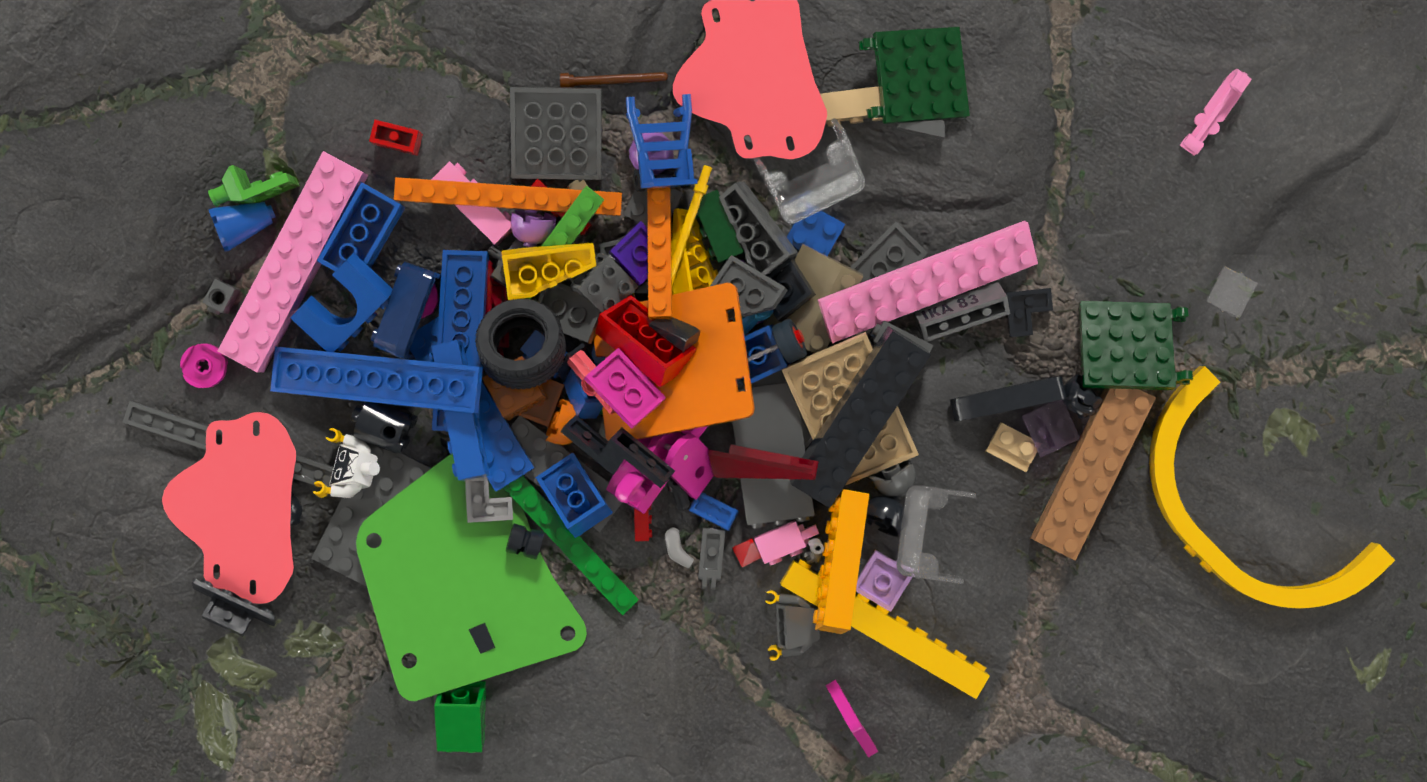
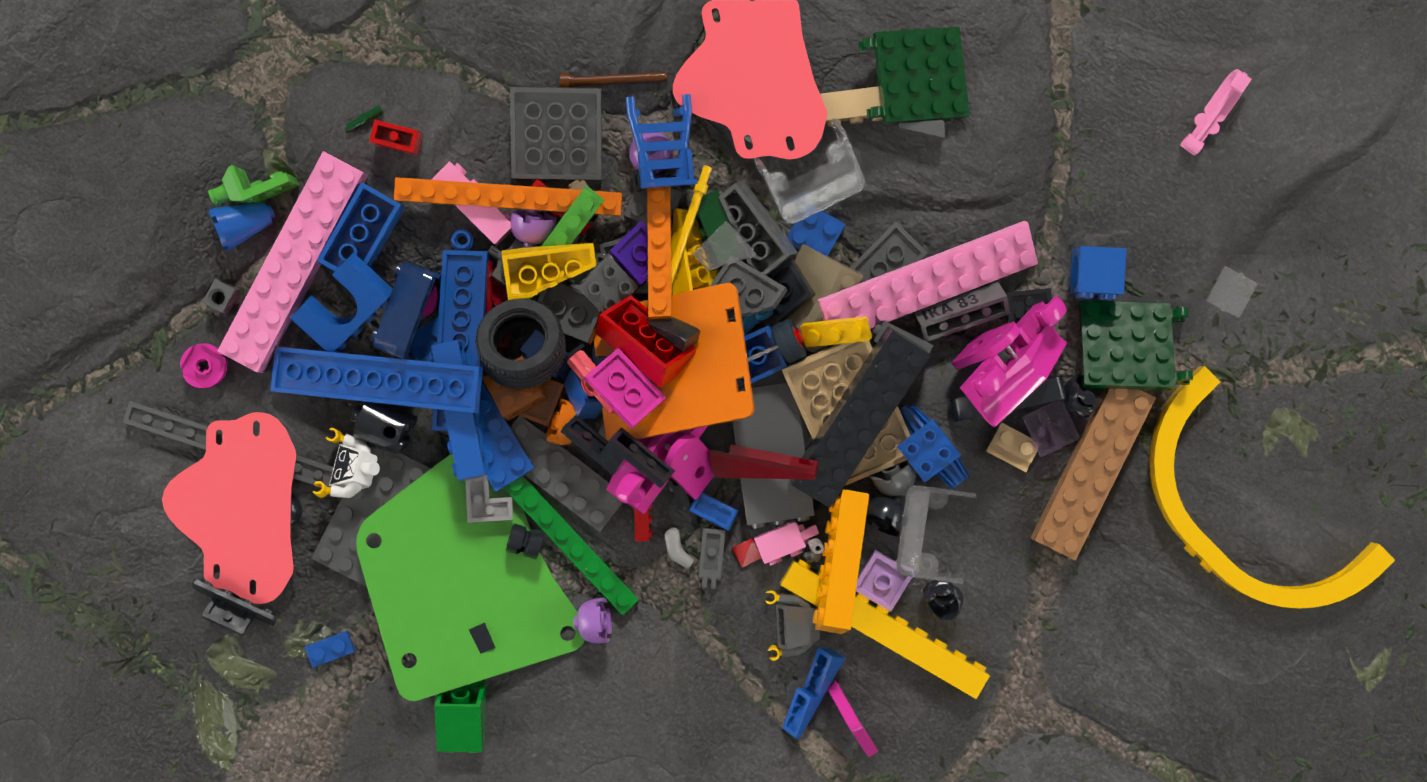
(330, 648): none -> blue plate
(364, 119): none -> dark green piece
(455, 240): none -> blue plate
(574, 495): blue slope -> none
(594, 621): none -> medium lavender cylinder
(723, 248): none -> clear slope
(808, 698): none -> blue slope
(836, 331): none -> yellow plate
(930, 449): none -> blue plate
(943, 599): none -> black hair
(1033, 350): none -> dark pink piece
(1097, 272): none -> blue brick

